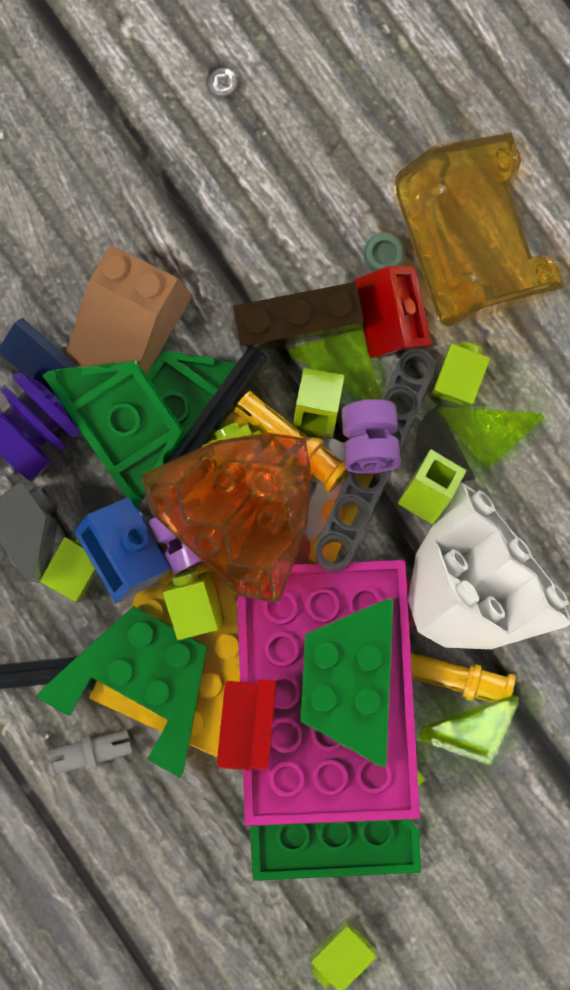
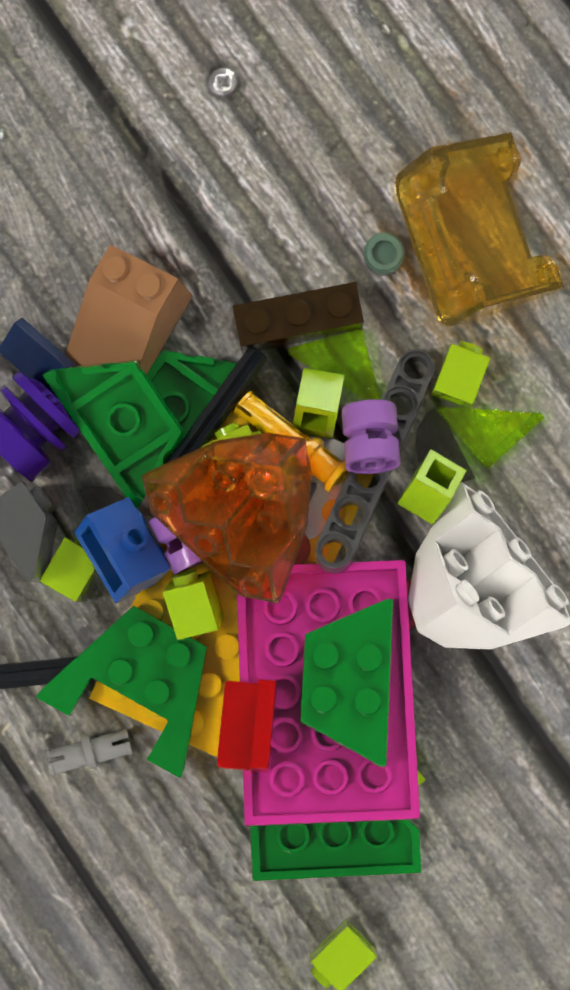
(392, 311): red panel -> none
(470, 681): yellow pin -> none
(473, 732): clear neon green tile -> none

